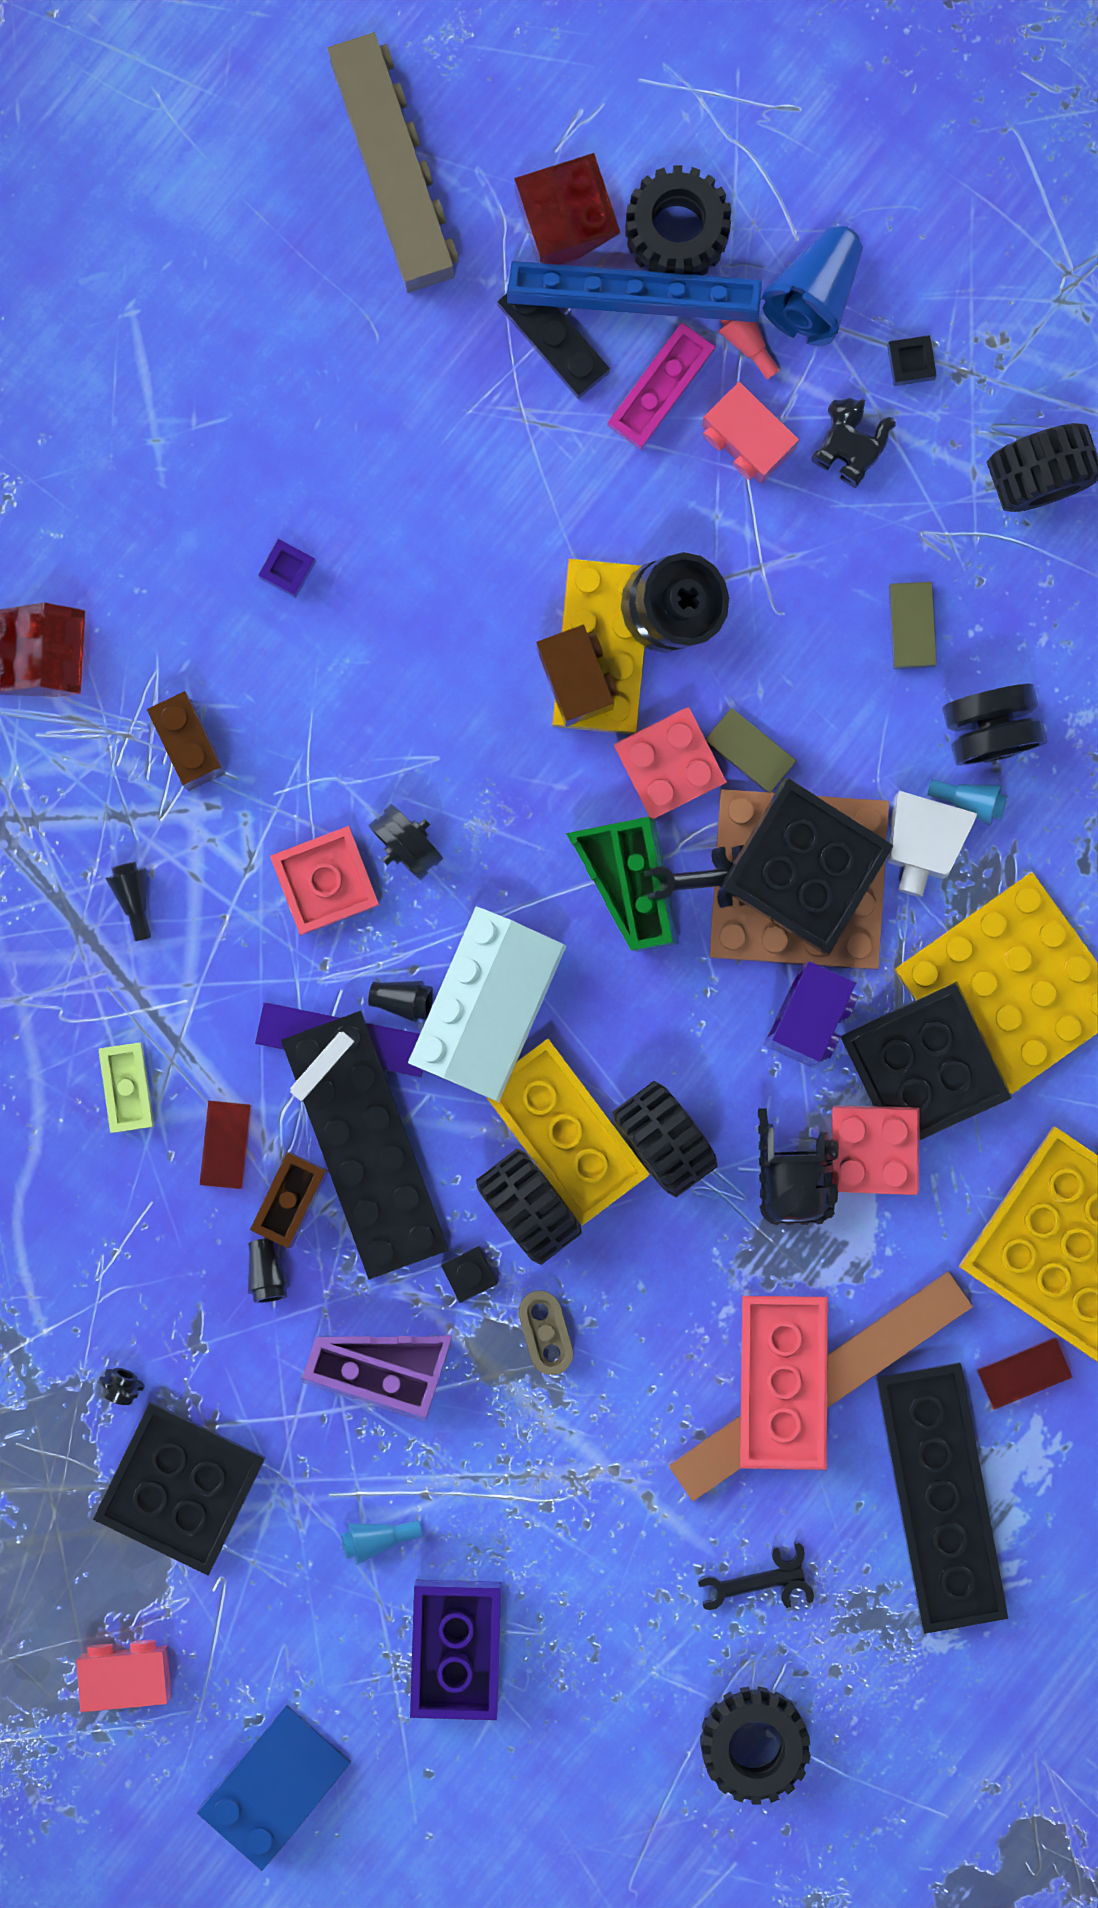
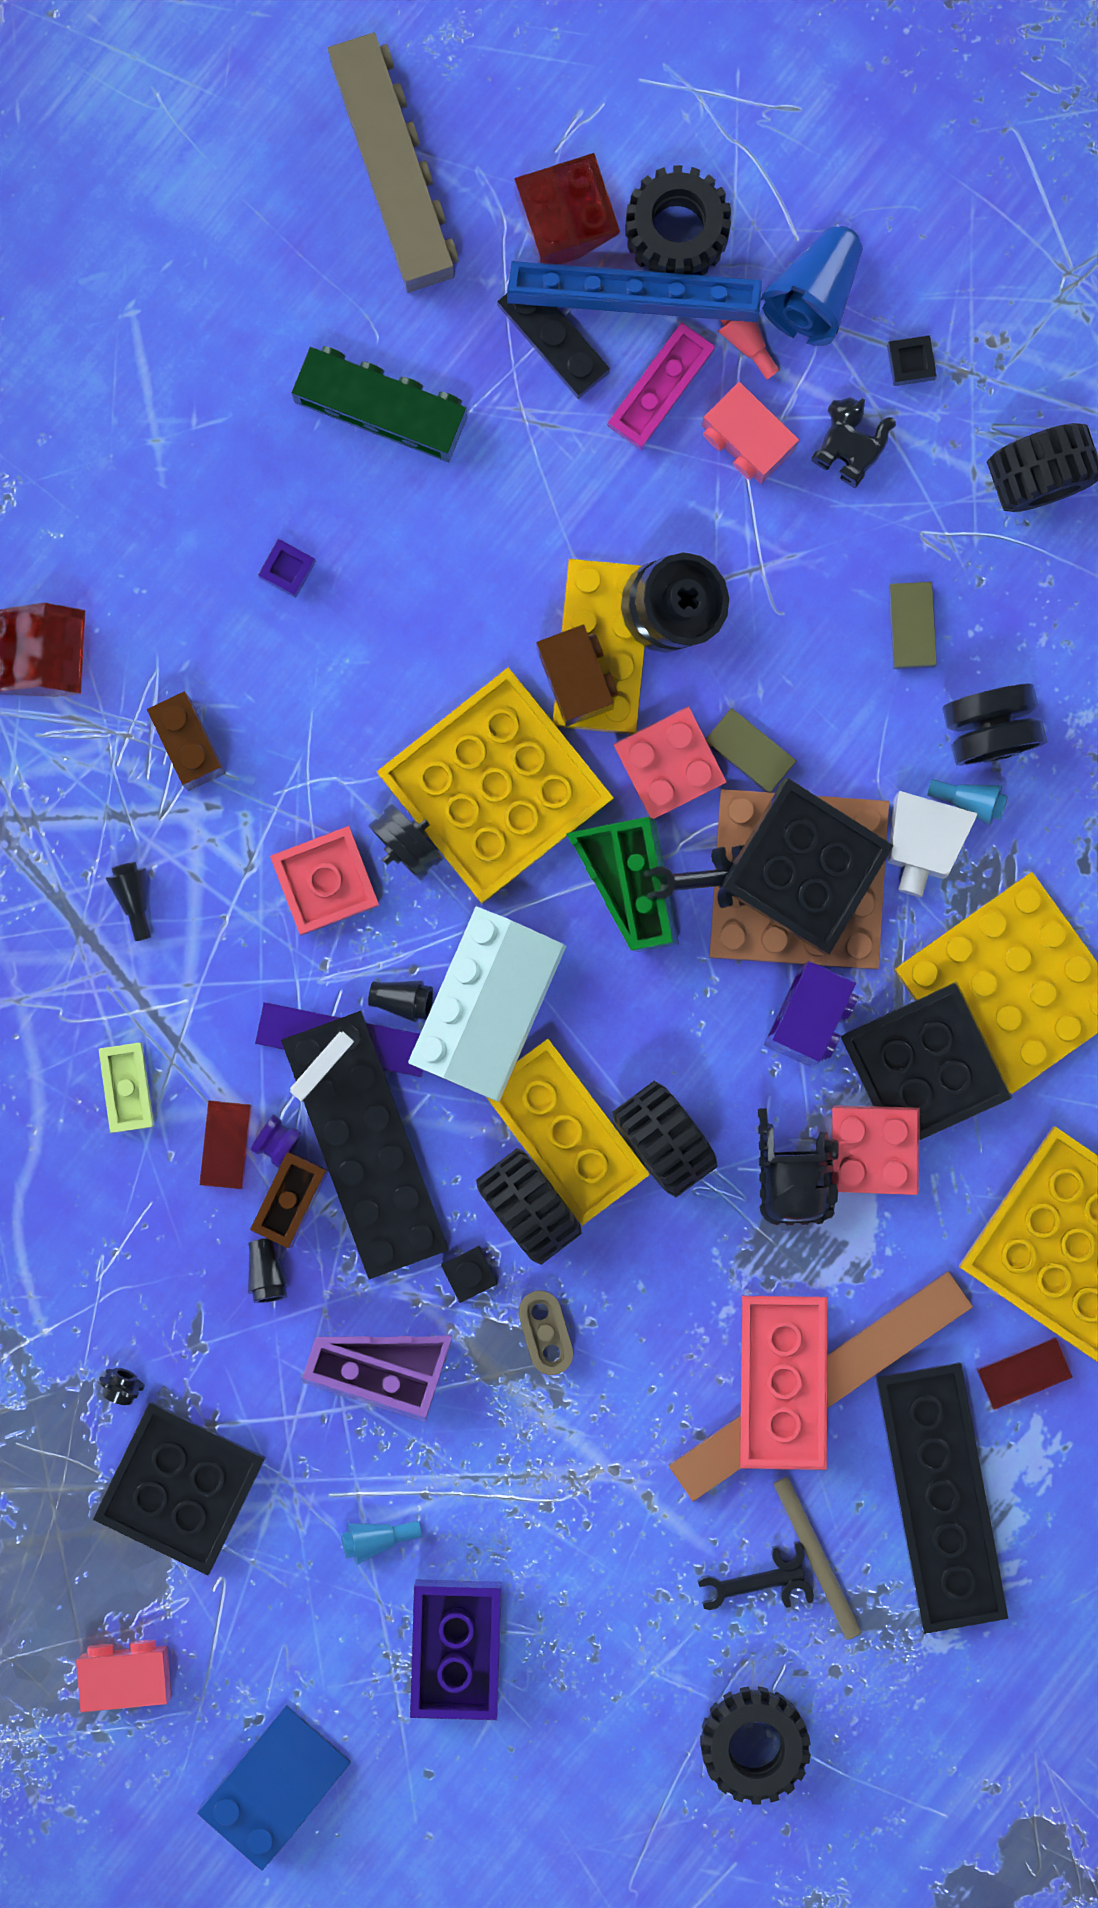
(276, 1140): none -> dark purple wheel
(380, 403): none -> dark green brick
(495, 785): none -> yellow plate
(817, 1558): none -> dark tan bar

